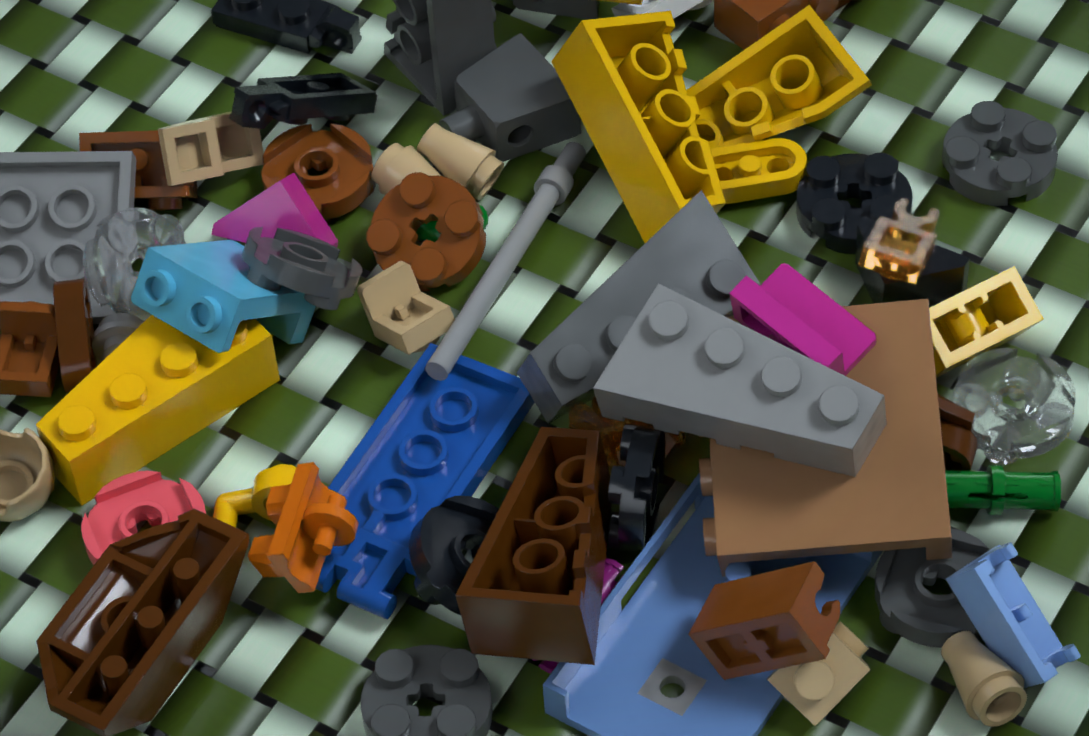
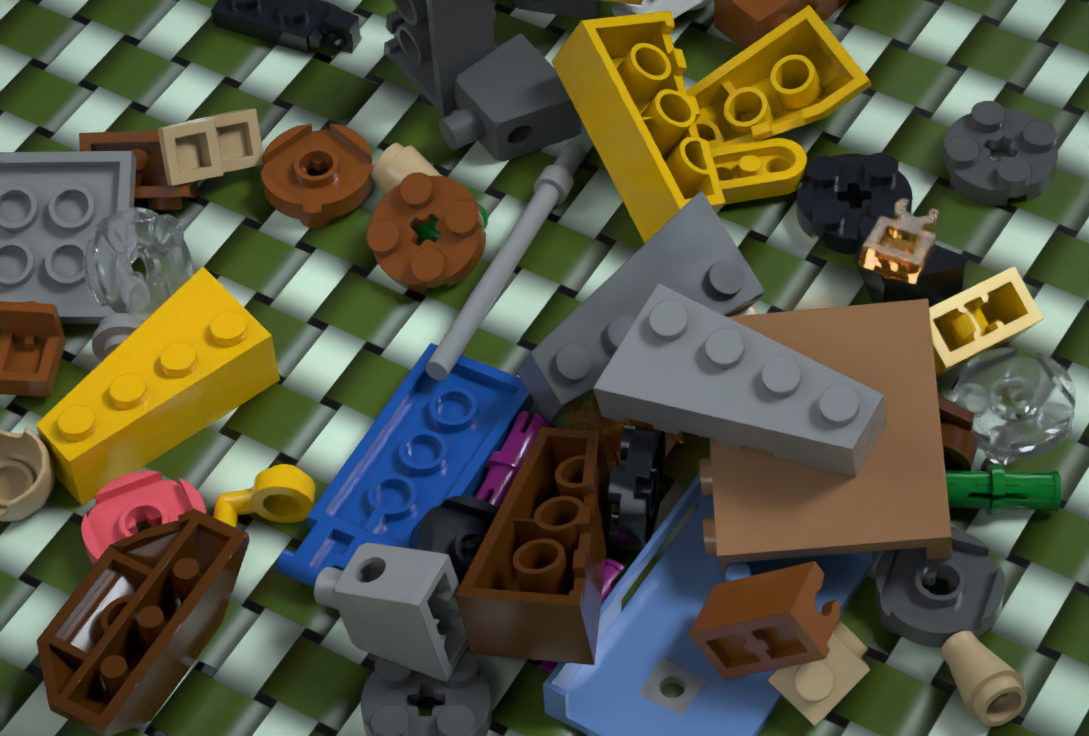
(74, 331): reddish brown beam -> none
(207, 294): medium azure panel -> none
(280, 206): dark pink slope -> none
(300, 98): black hinge -> none
(300, 265): dark grey plate -> none
(307, 527): orange hips -> none
(399, 606): none -> light grey torso
(402, 312): tan bracket -> none
(461, 160): tan cone -> none
(506, 463): none -> magenta pin
(802, 319): dark pink panel -> none
(1009, 616): light blue hinge -> none

